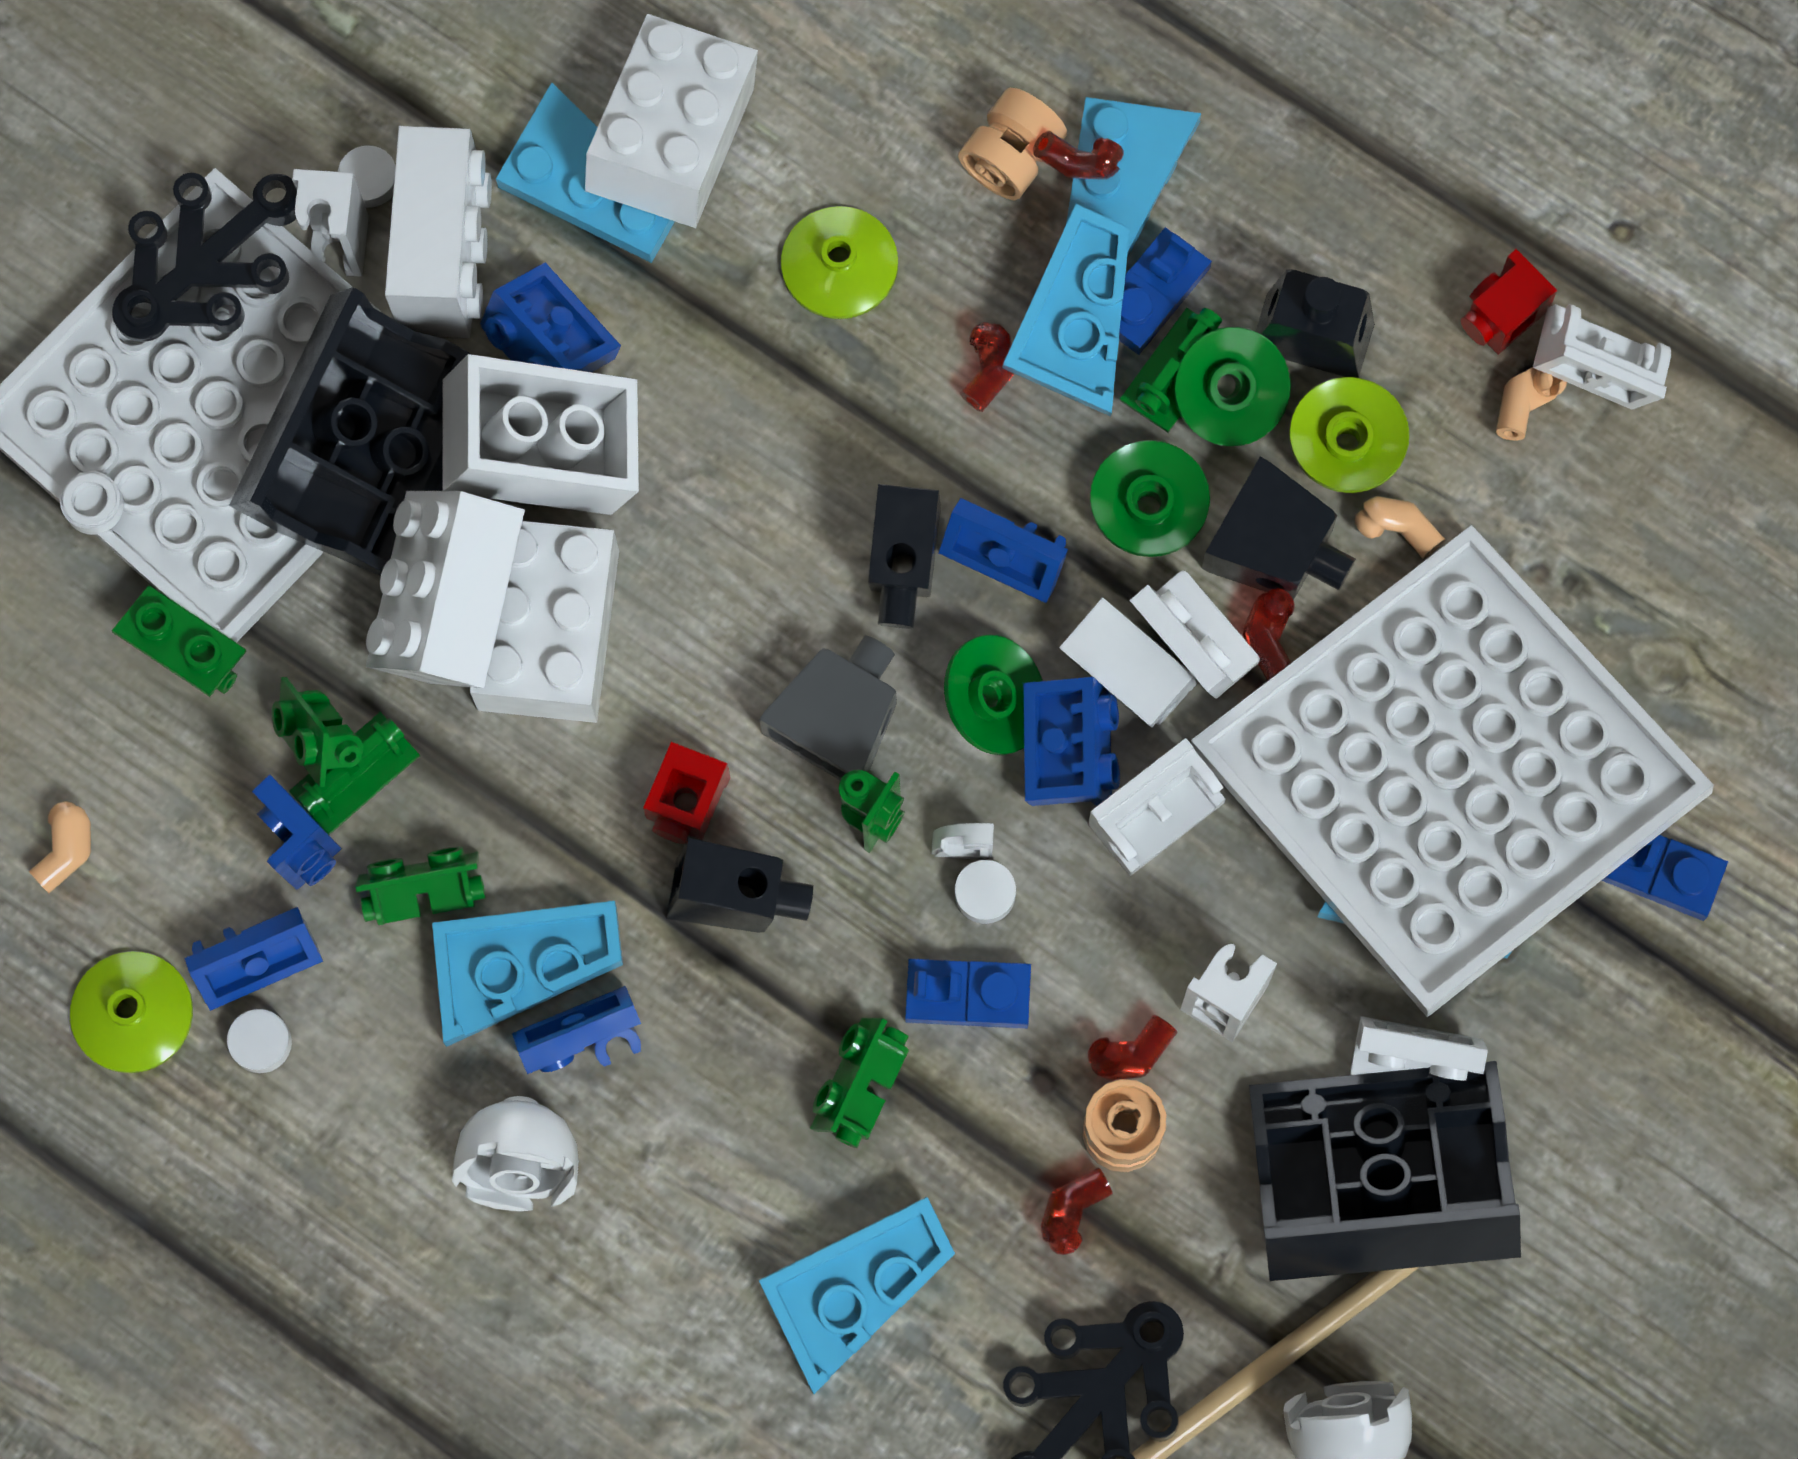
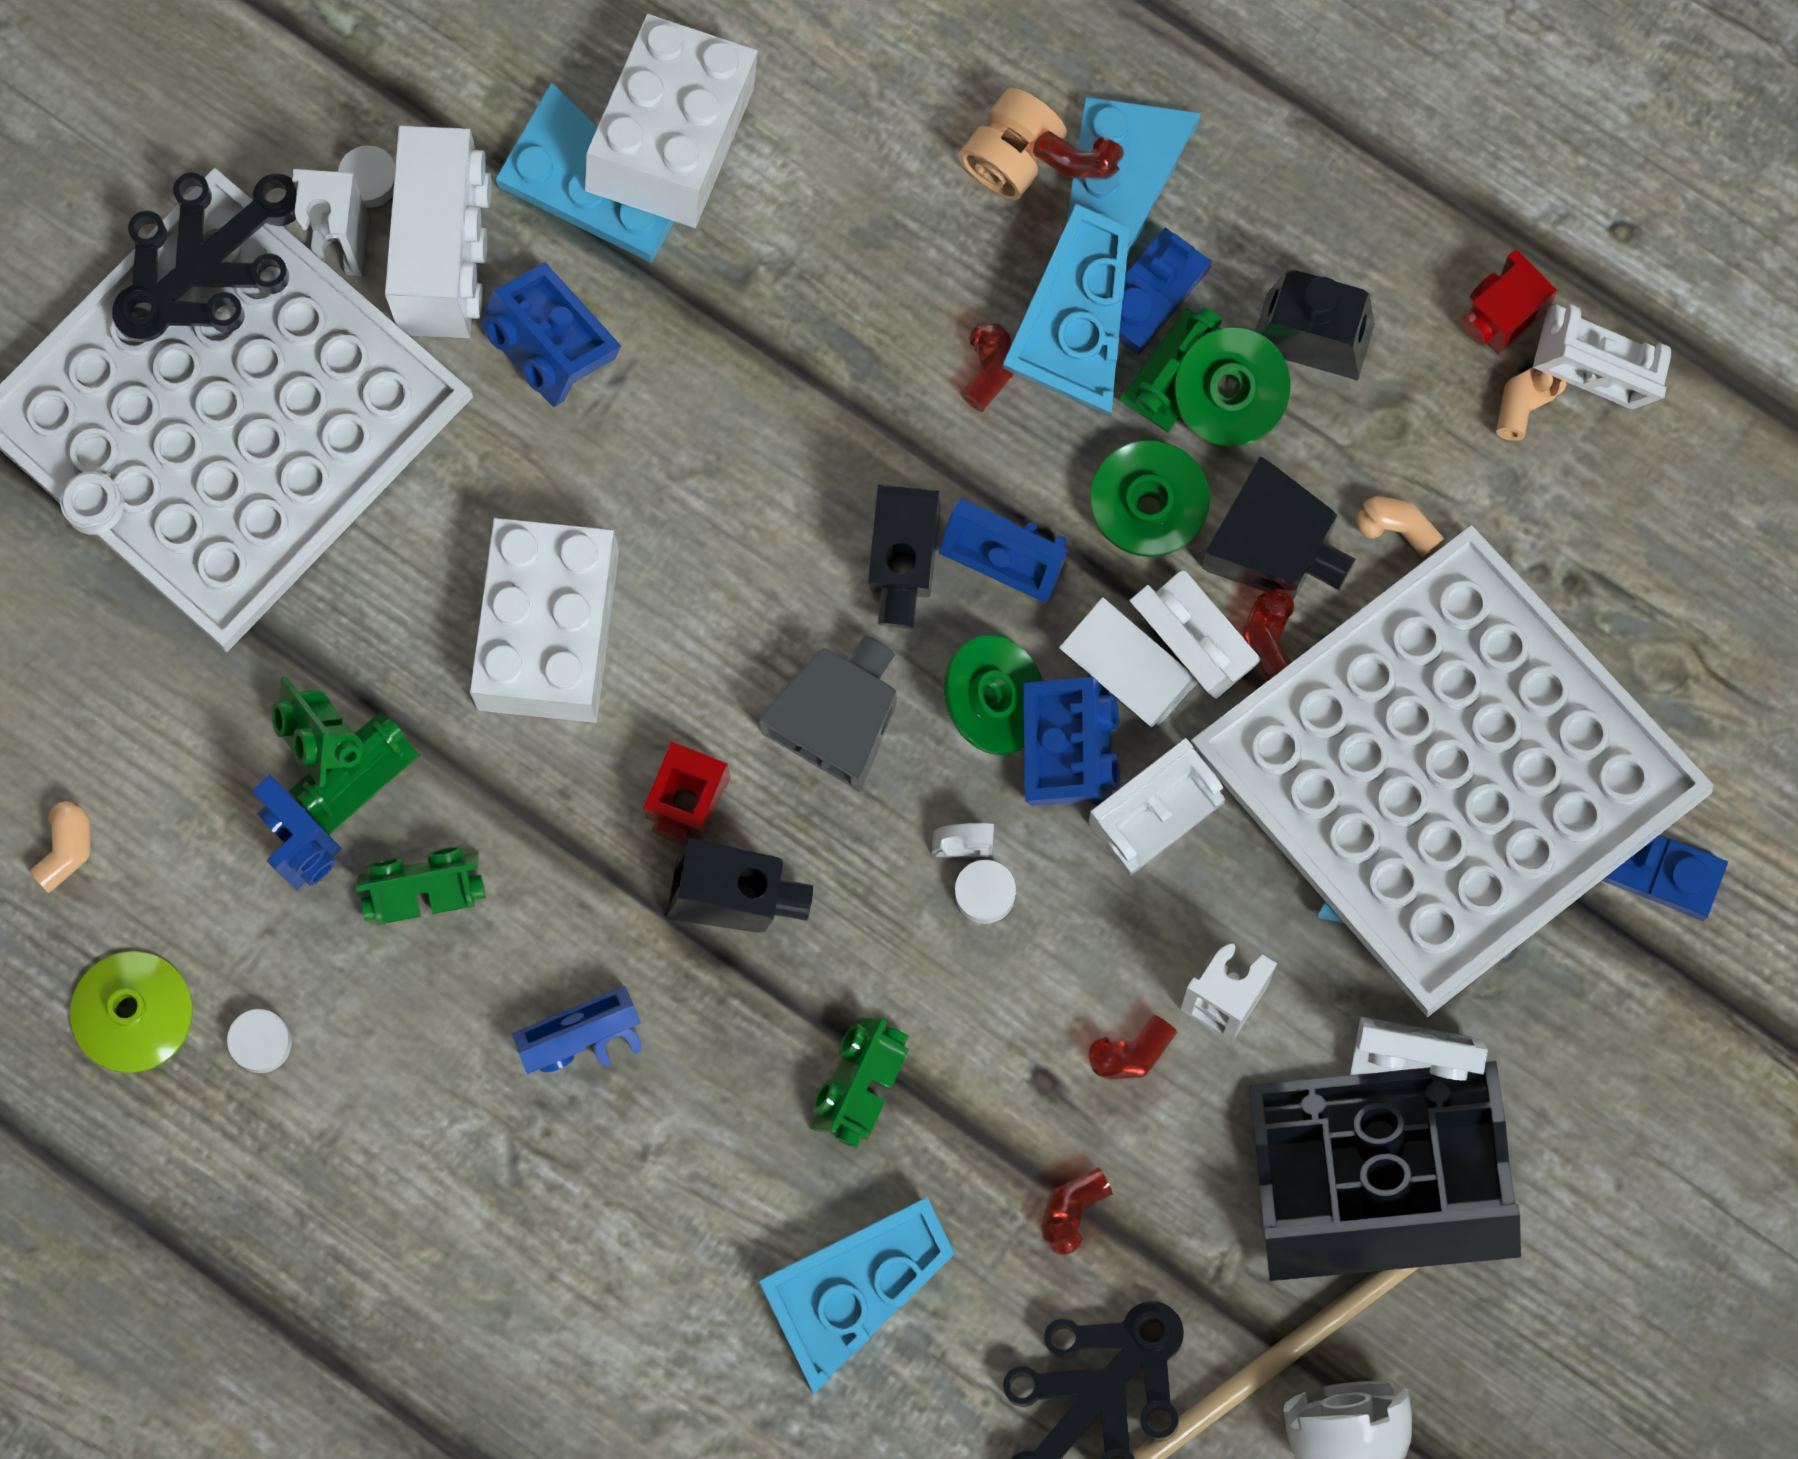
(180, 642): green hinge -> none
(252, 958): blue plate -> none
(352, 434): black piece -> none
(444, 587): white brick -> none
(516, 1155): white cylinder -> none
(518, 960): medium azure wing -> none
(540, 435): white brick -> none
(843, 287): lime dish -> none
(871, 805): green hinge -> none
(968, 993): blue plate -> none
(1124, 1125): light nougat wheel -> none
(1356, 409): lime dish -> none

